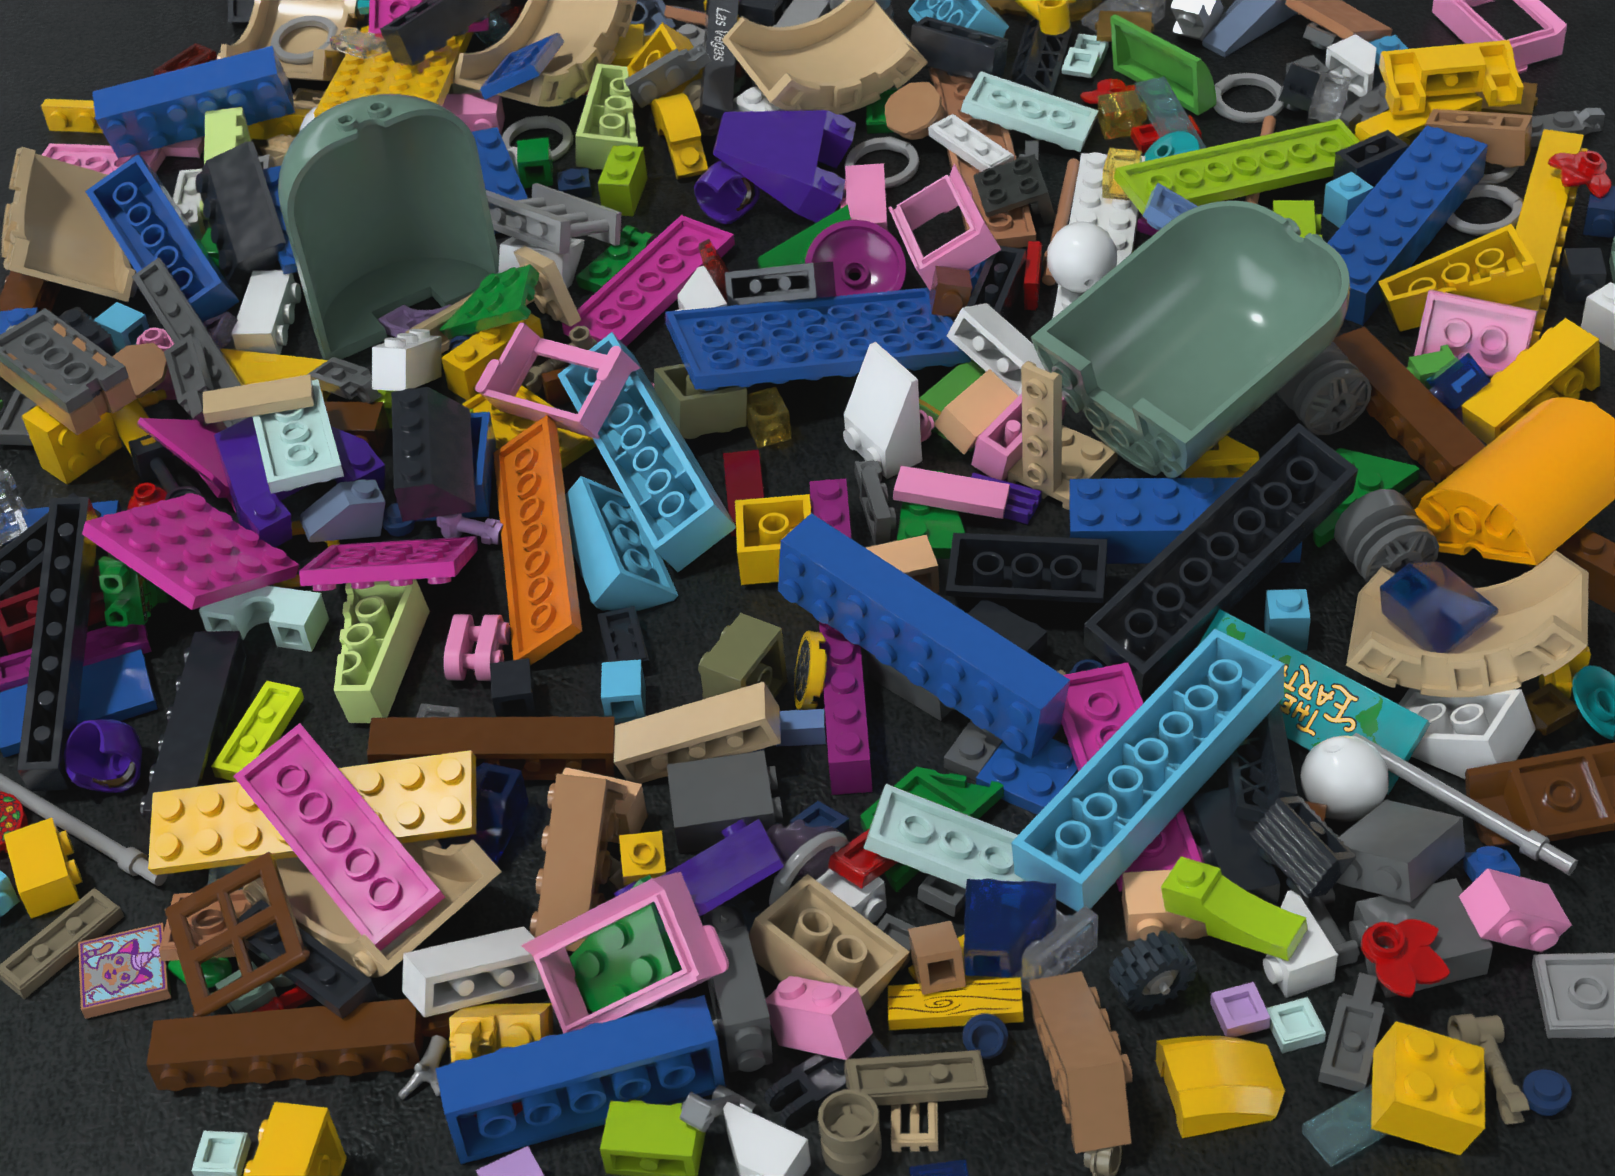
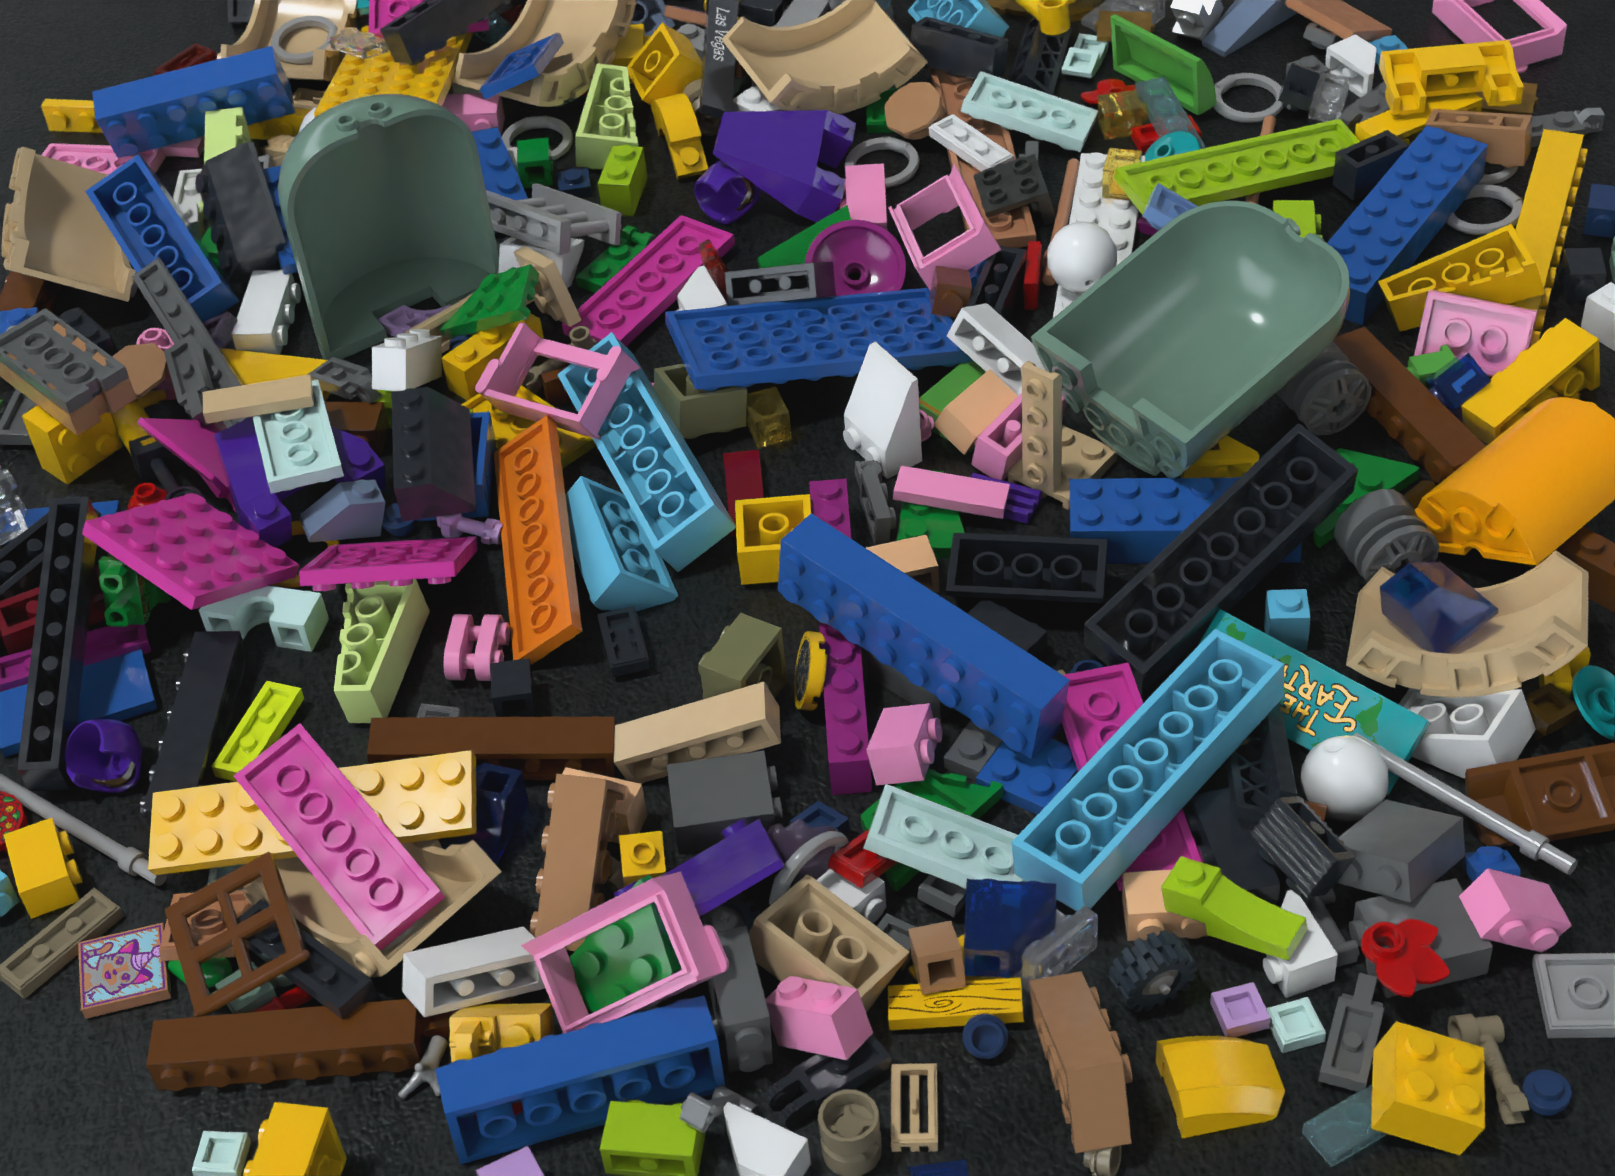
(123, 324): medium azure brick -> none
(623, 690): medium azure brick -> none
(666, 74): dark grey hinge -> none
(802, 727): medium blue piece -> none
(903, 744): none -> bright pink brick
(918, 1077): dark tan tile -> none
(1343, 197): medium azure brick -> none
(1583, 168): red plate -> none

